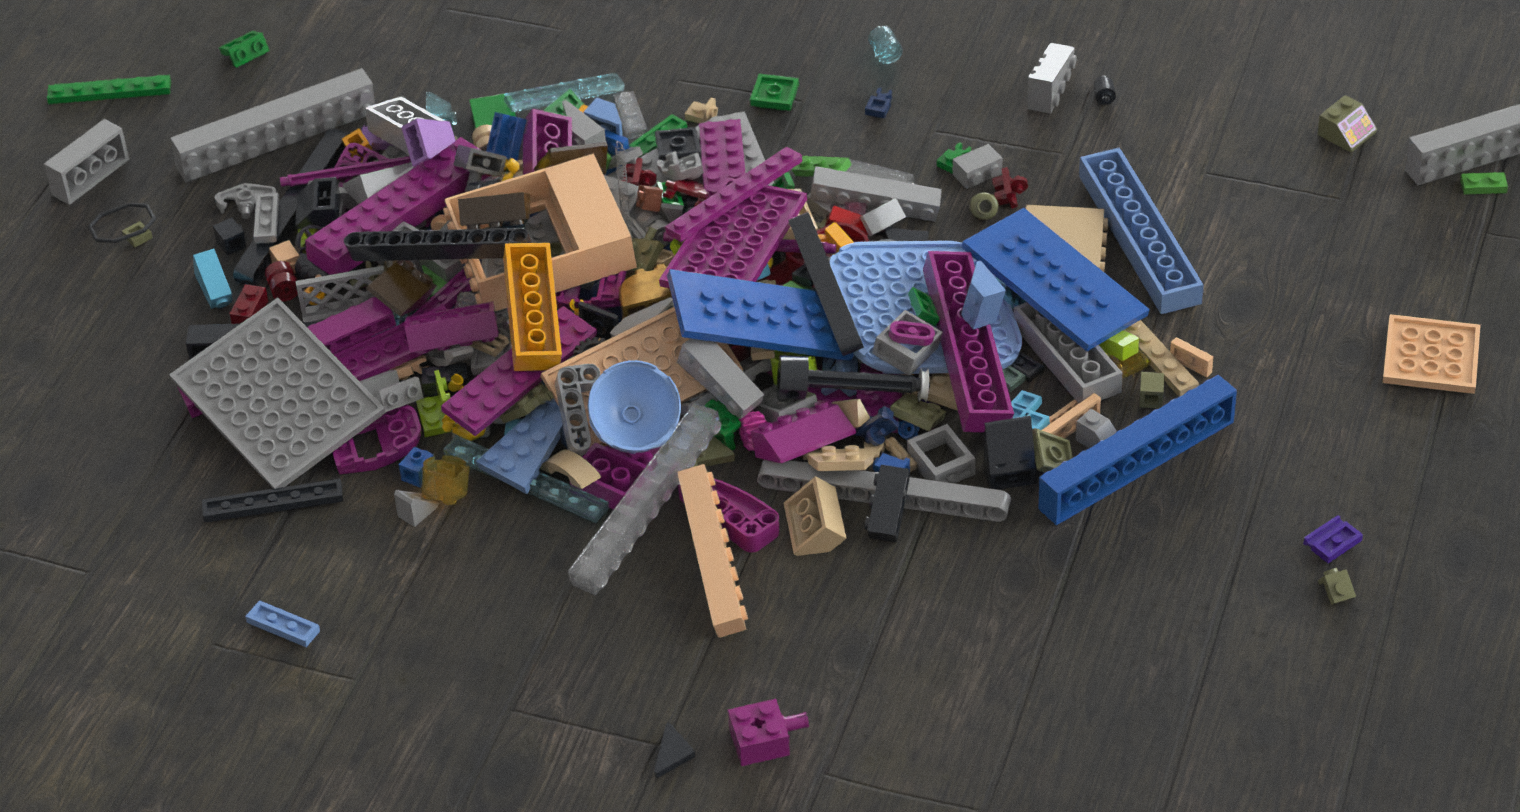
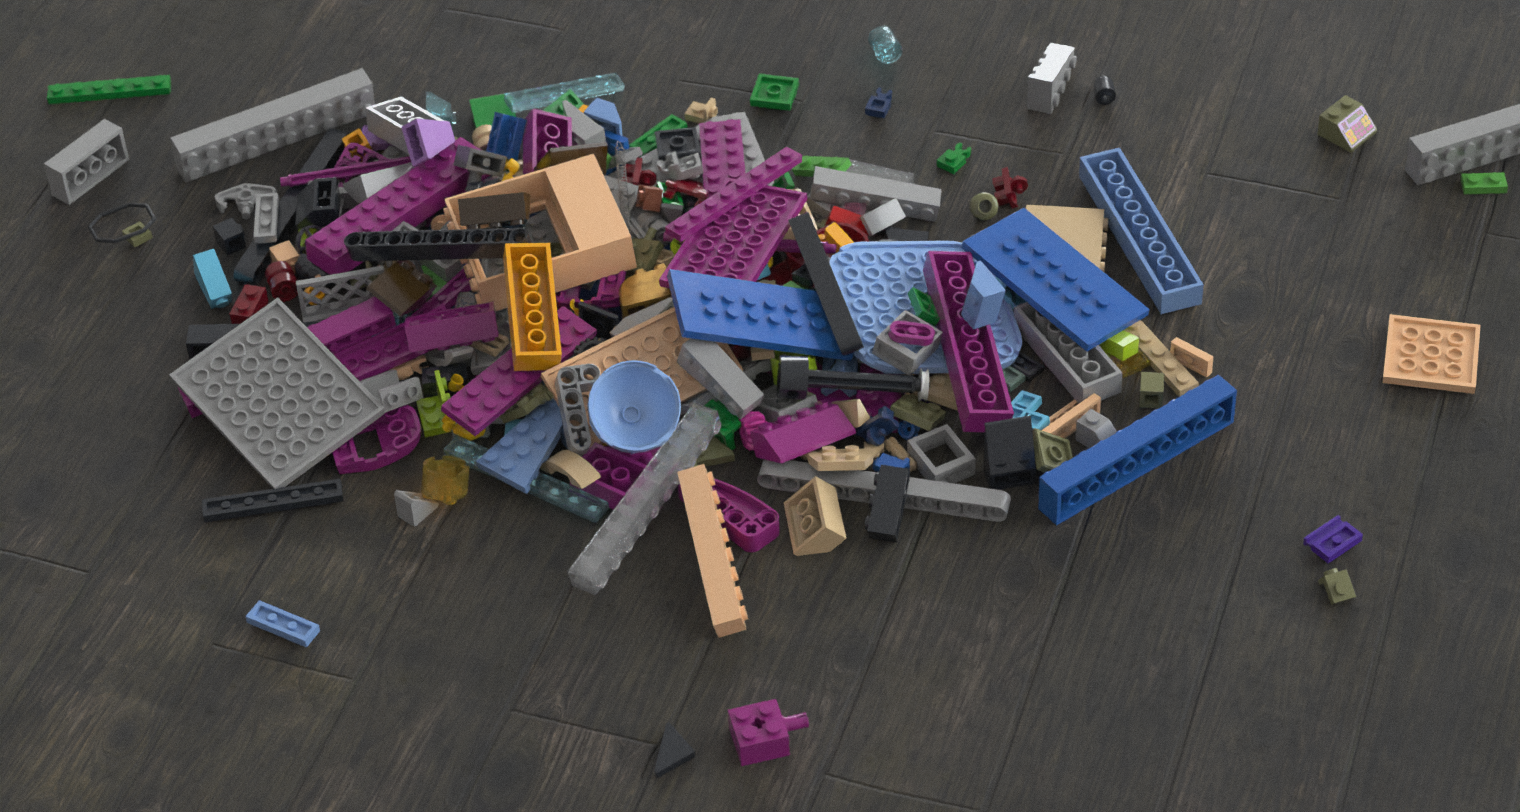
(245, 48): green bracket -> none
(412, 466): blue brick -> none
(630, 114): clear plate -> none
(977, 166): light grey brick -> none

